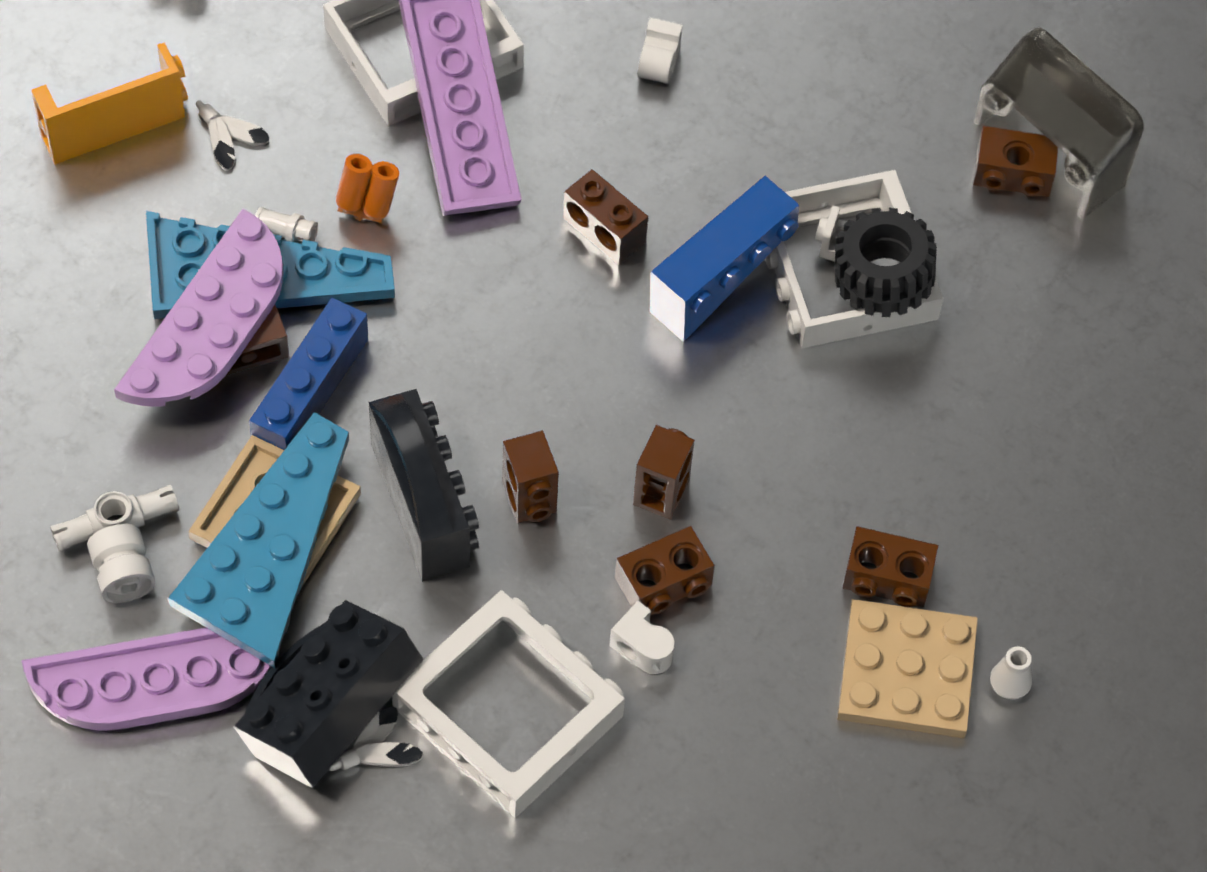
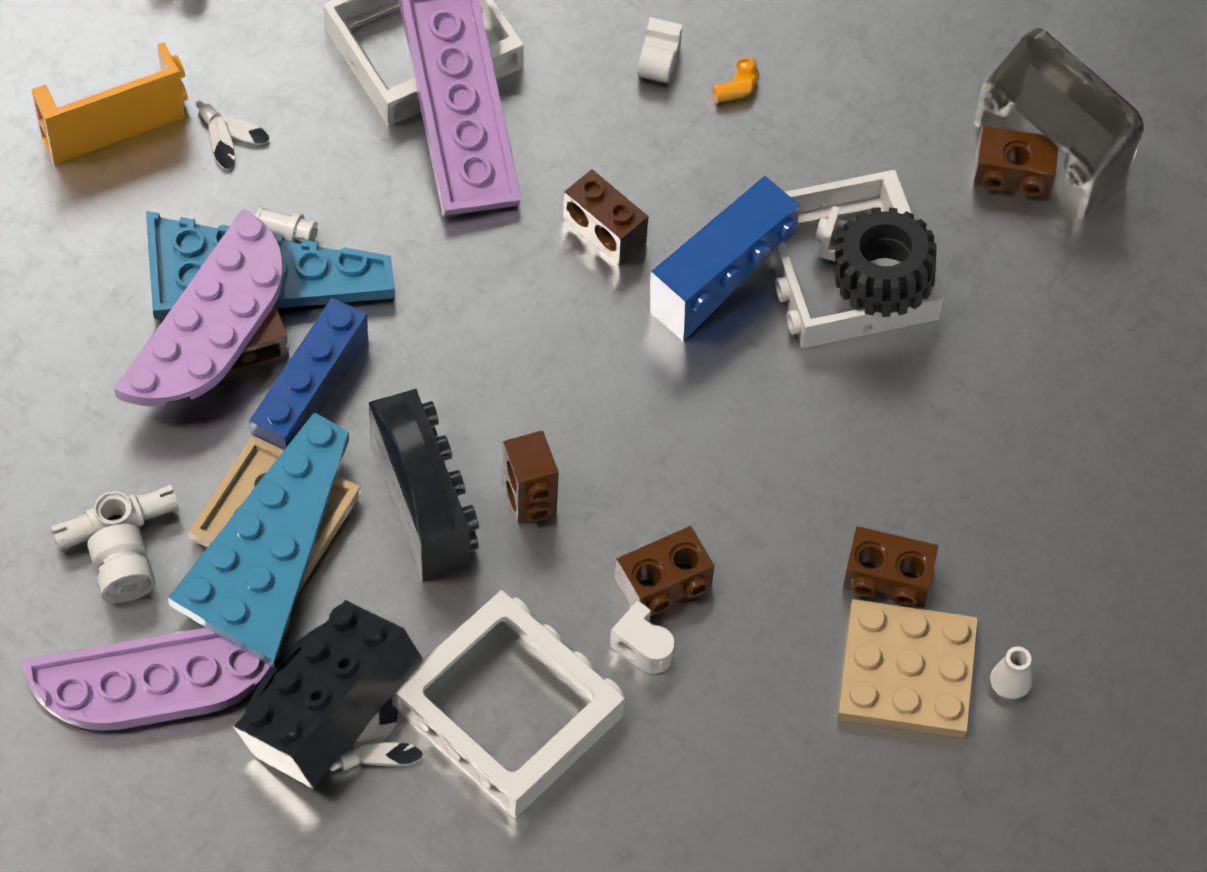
(366, 188): orange piece -> none
(663, 471): reddish brown brick -> none
(741, 84): none -> light orange arm

